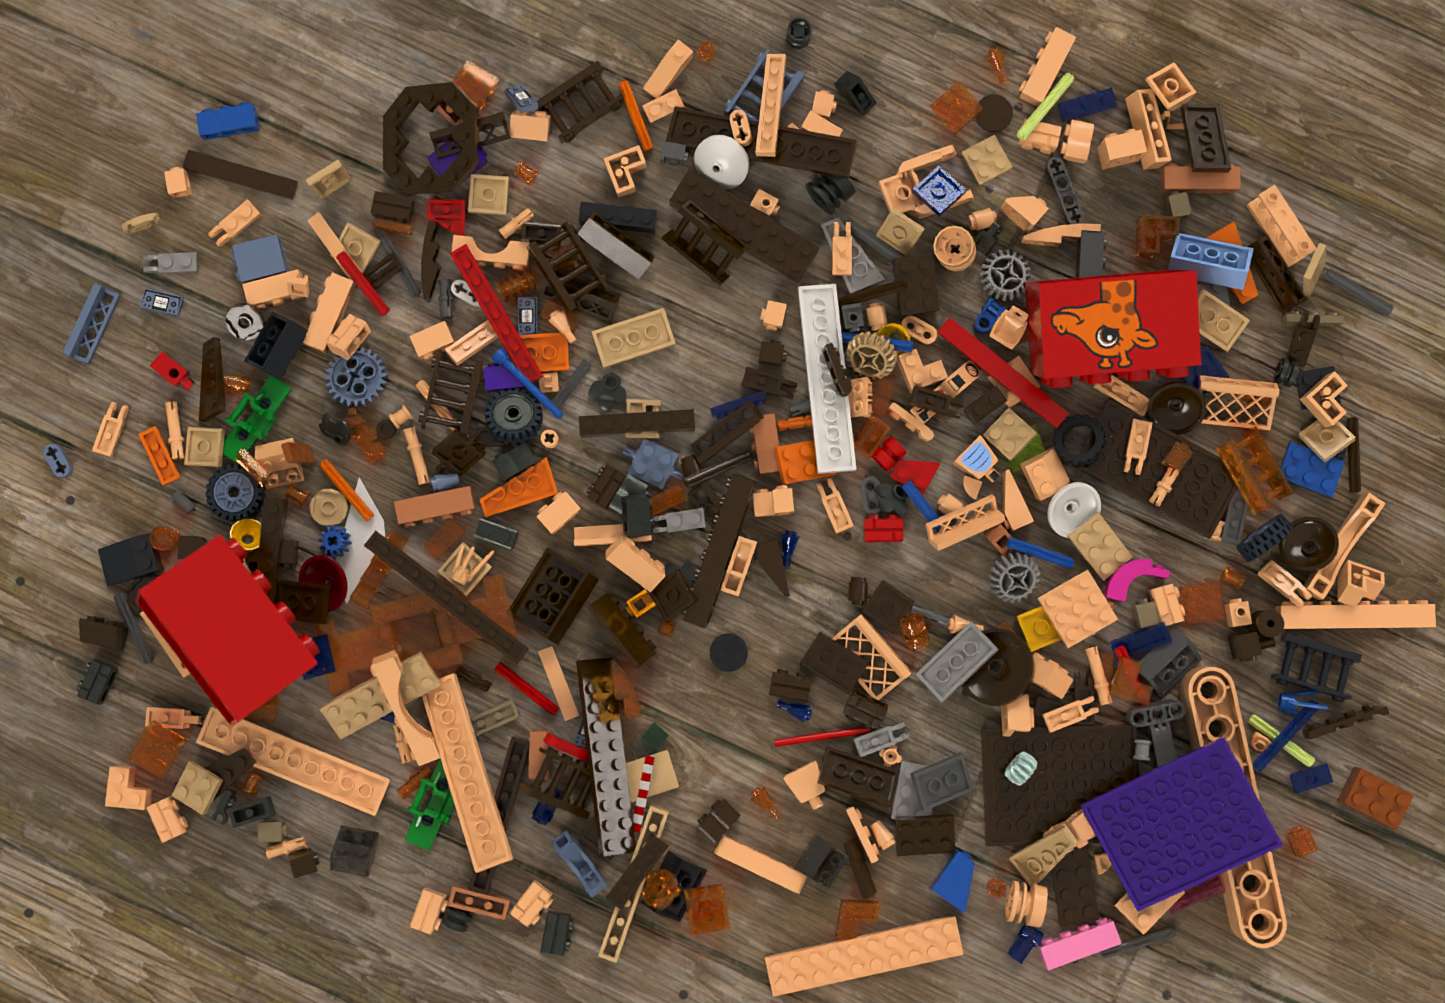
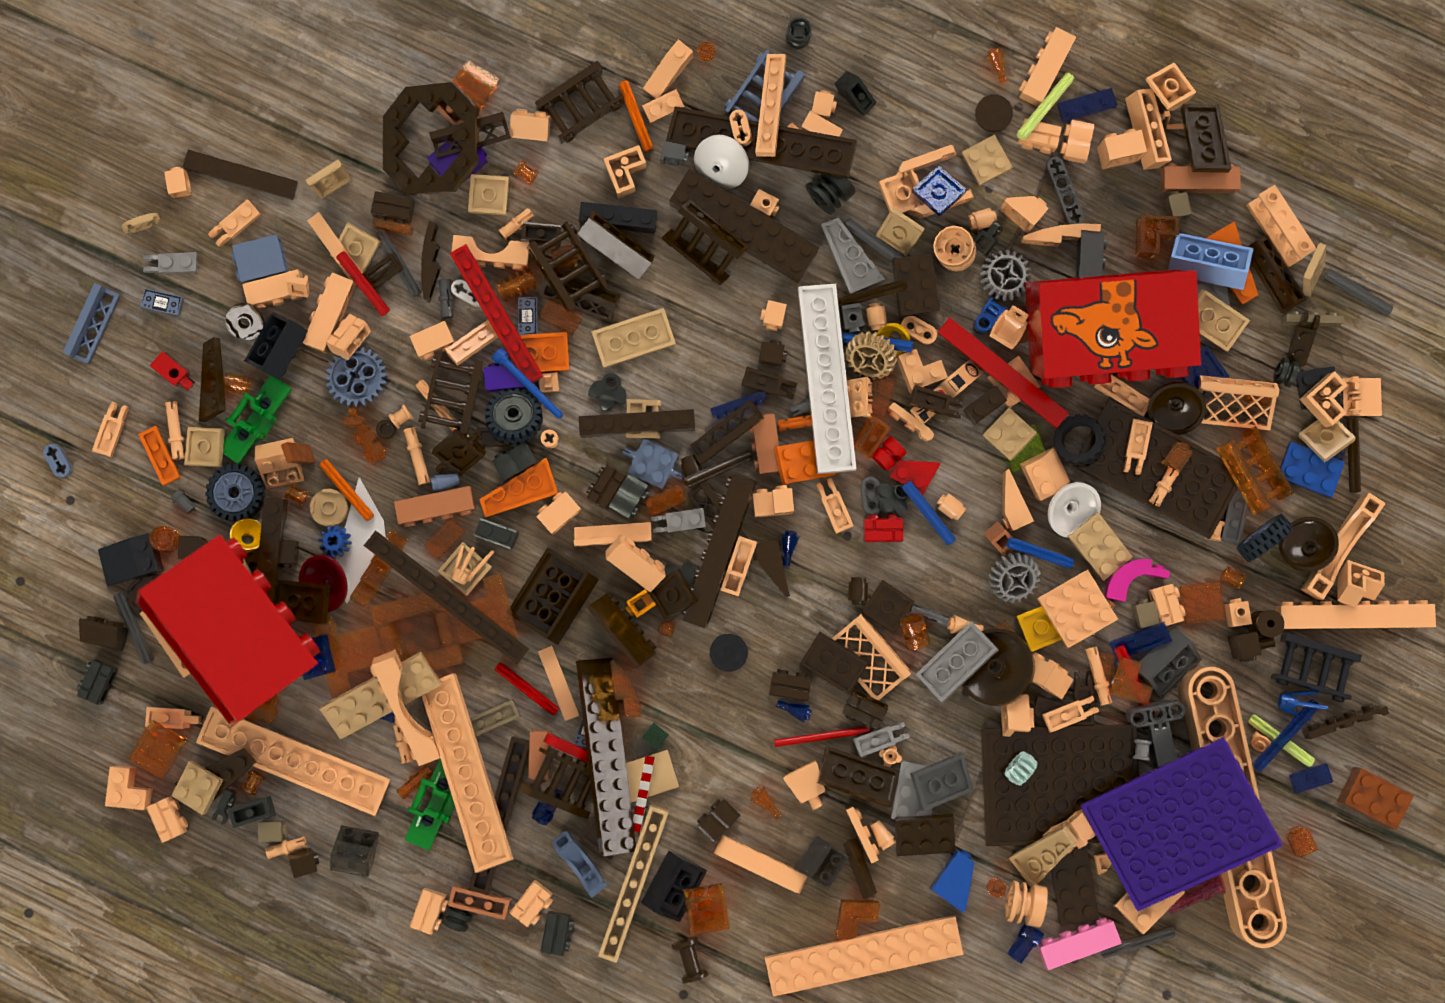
(227, 121): blue brick -> none
(252, 467): clear orange tile -> none
(335, 430): pearl dark grey plate -> none
(448, 214): red wing -> none
(473, 678): dark brown axle -> none
(521, 98): sand blue tile -> none
(559, 320): light nougat cone -> none
(571, 383): dark grey axle -> none
(636, 515): pearl dark grey brick -> none
(637, 871): dark brown tile -> none
(668, 892): clear orange plate -> none
(690, 960): none -> dark brown piece
(836, 370): dark brown hinge -> none
(842, 251): light nougat hinge -> none
(956, 108): clear orange plate -> none
(964, 527): light nougat fence -> none
(971, 486): light nougat tile -> none
(978, 460): torso -> none
(1284, 583): light nougat hinge -> none
(1362, 396): none -> light nougat hinge

